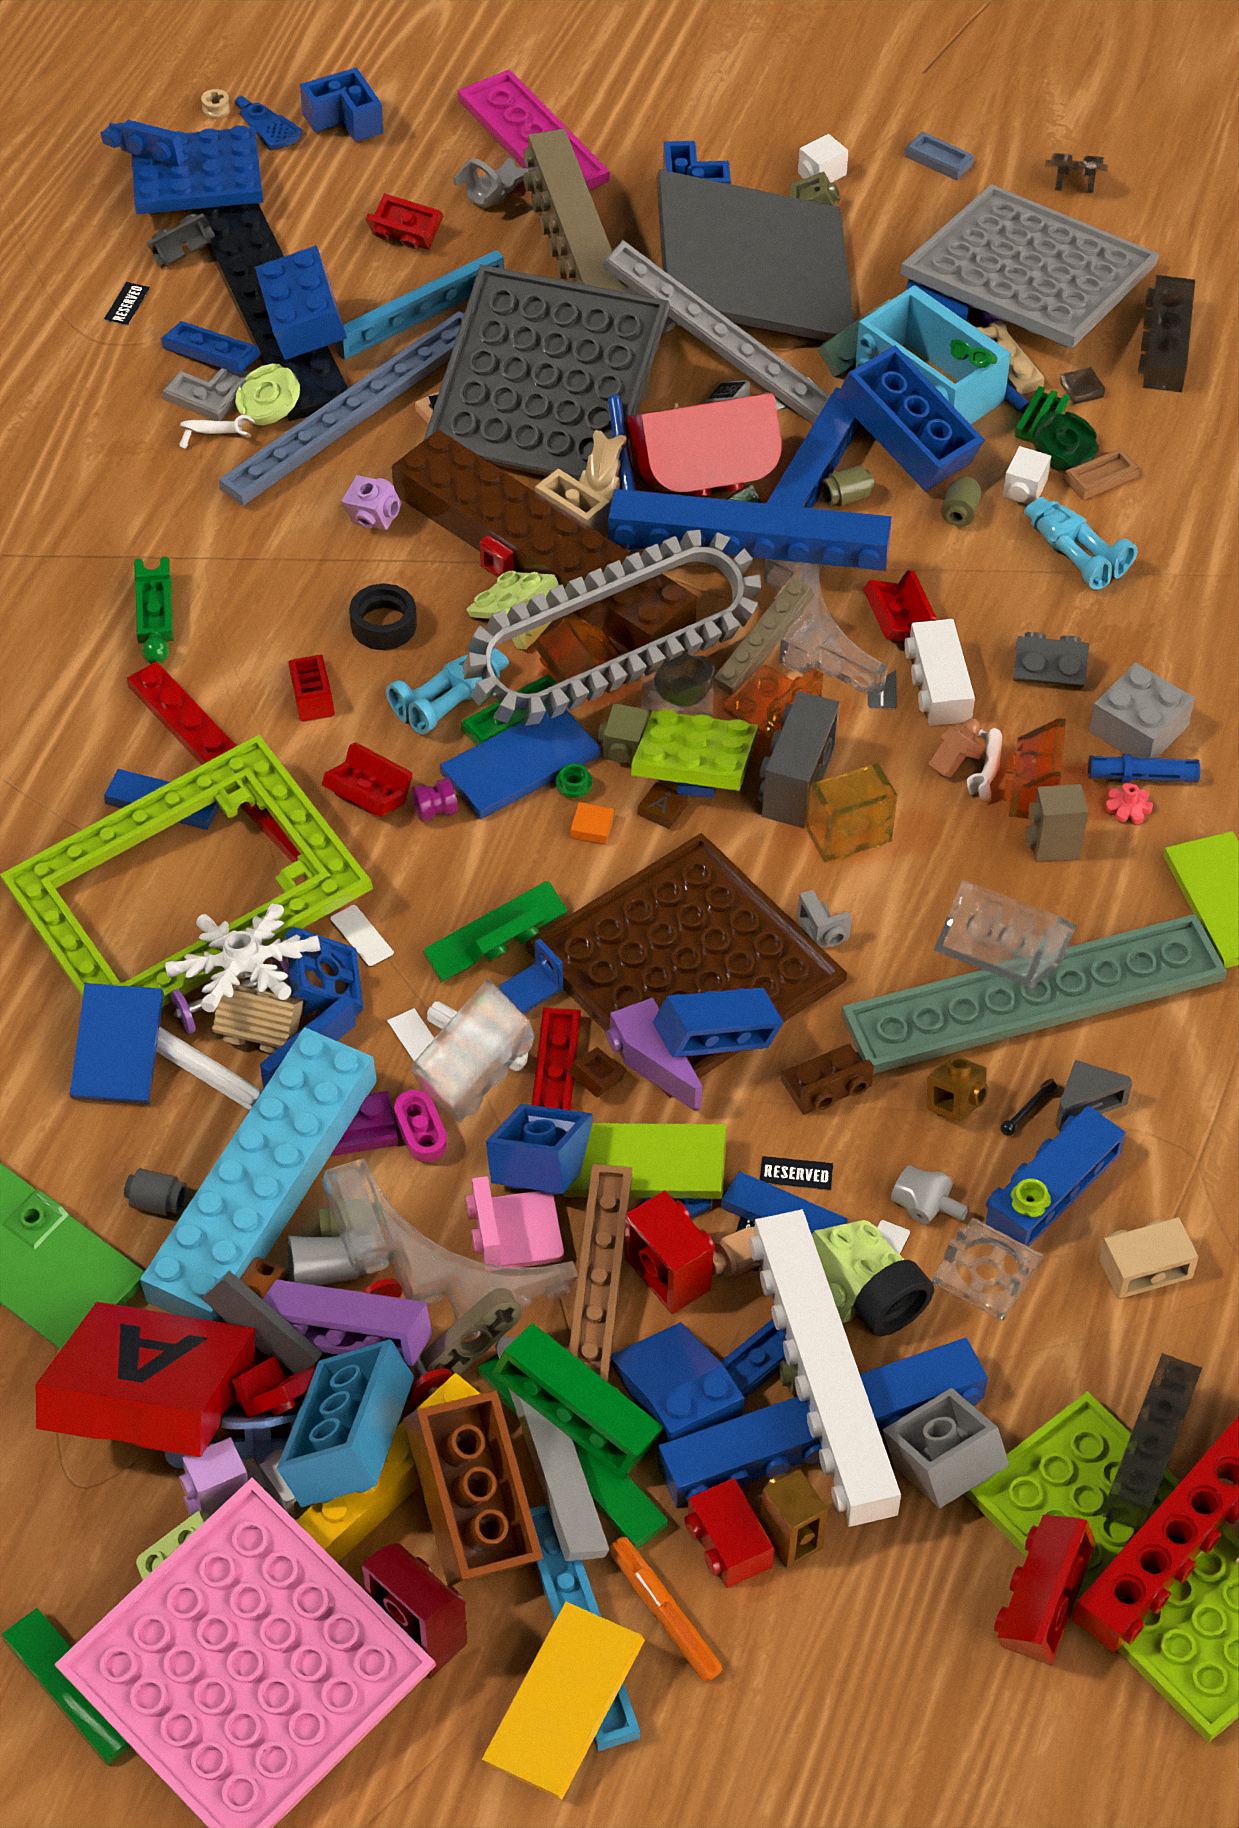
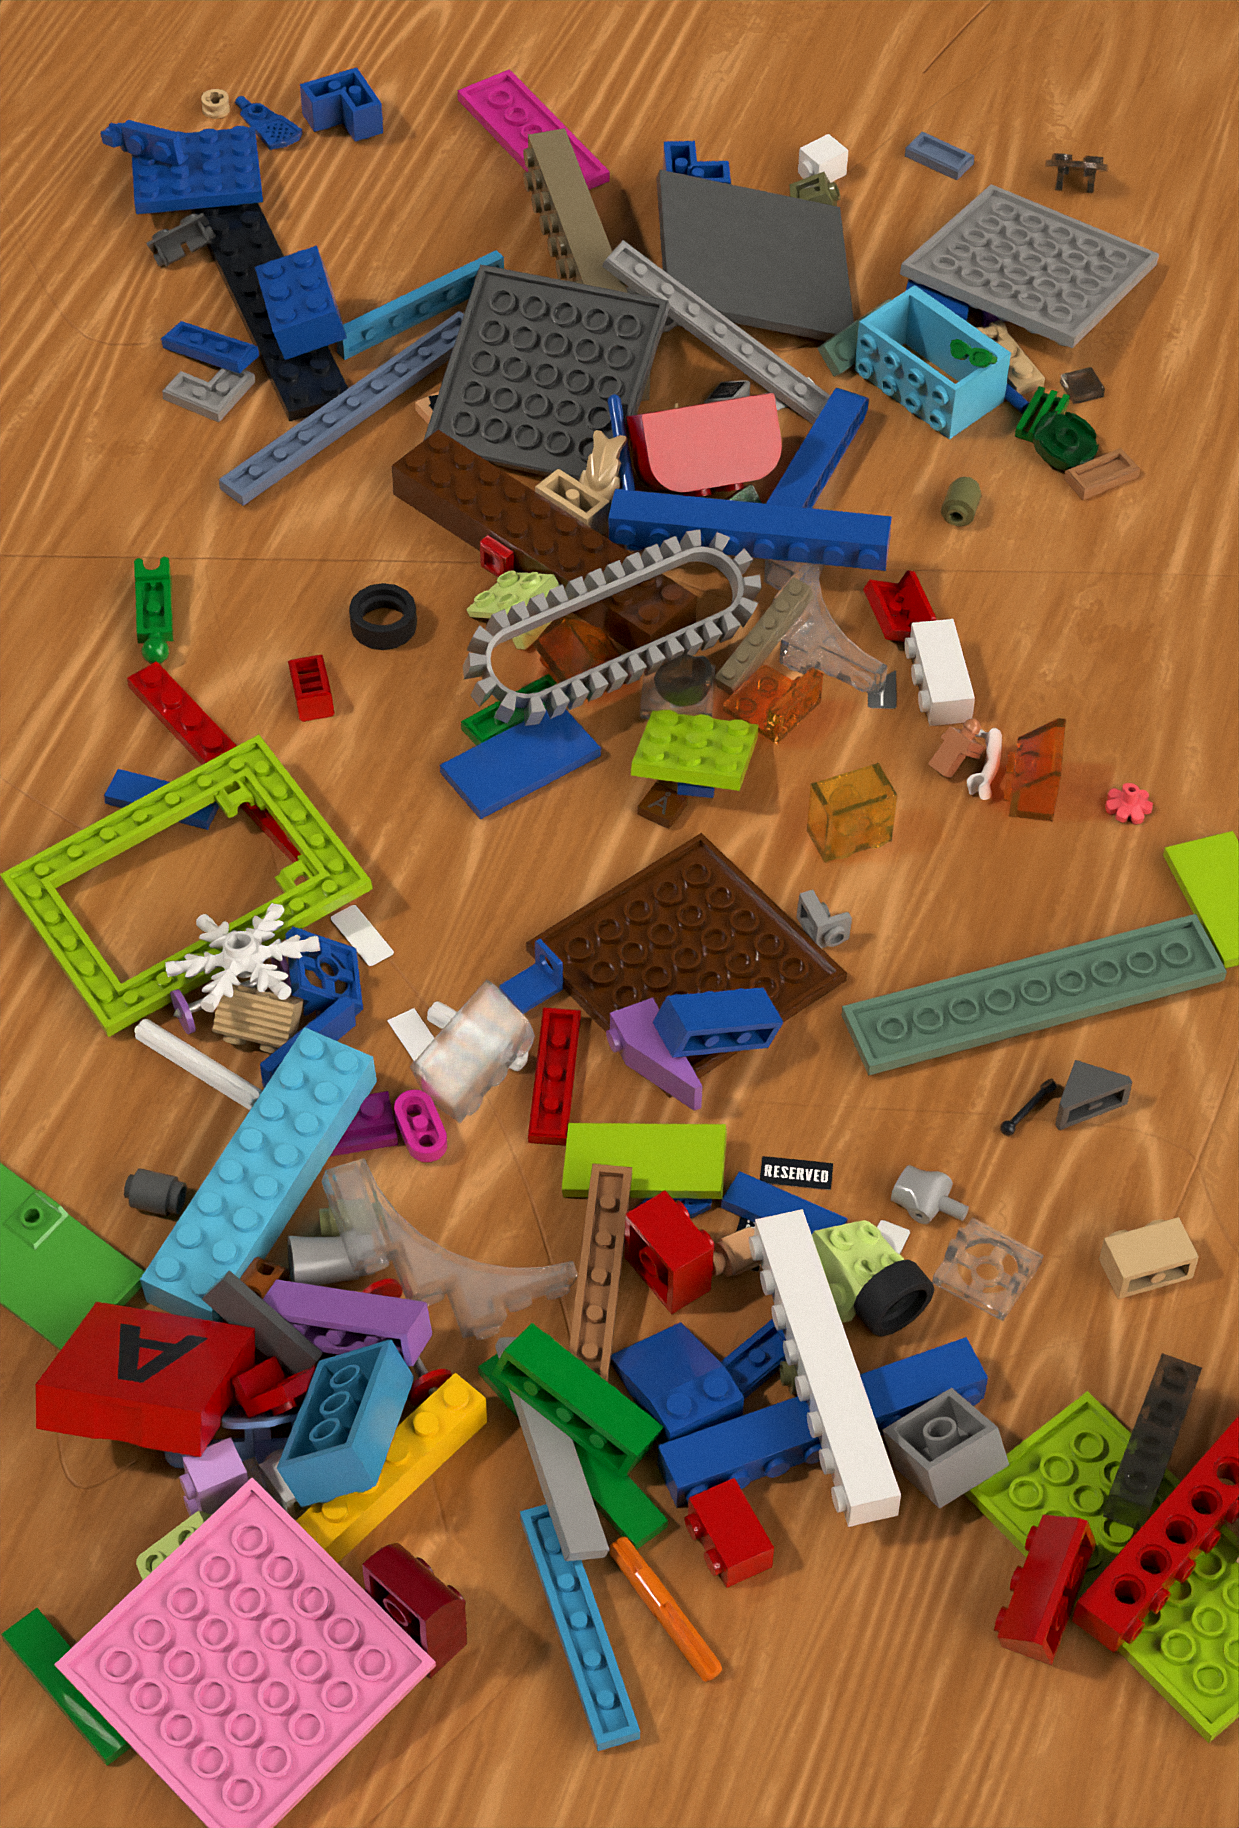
(116, 1043): blue tile -> none
(127, 303): black sticker -> none
(214, 427): white piece -> none
(268, 394): yellowish green tile -> none
(369, 781): red bracket -> none
(371, 502): lavender brick -> none
(405, 221): red bracket -> none
(417, 705): medium azure piece -> none
(434, 800): magenta wheel -> none
(472, 1488): dark orange brick -> none
(493, 187): light grey hair -> none
(495, 931): green bracket -> none
(500, 1312): dark tan beam -> none
(514, 1227): bright pink bracket -> none
(539, 1148): blue slope -> none
(563, 1700): yellow tile -> none
(574, 781): green plate -> none
(592, 823): orange tile -> none
(597, 1072): reddish brown plate -> none
(622, 732): olive brick -> none
(793, 1517): pearl gold brick -> none
(798, 757): dark grey brick -> none
(828, 1079): reddish brown bracket -> none
(847, 486): olive brick -> none
(910, 418): blue brick -> none
(956, 1088): pearl gold brick -> none
(1004, 935): clear slope -> none
(1026, 475): white brick -> none
(1034, 1190): lime plate -> none
(1051, 660): dark grey bracket -> none
(1057, 823): dark tan brick -> none
(1065, 528): medium azure piece -> none
(1066, 1168): blue brick -> none
(1136, 768): blue pin -> none
(1141, 713): light grey brick -> none
(1168, 333): clear smoke brick -> none

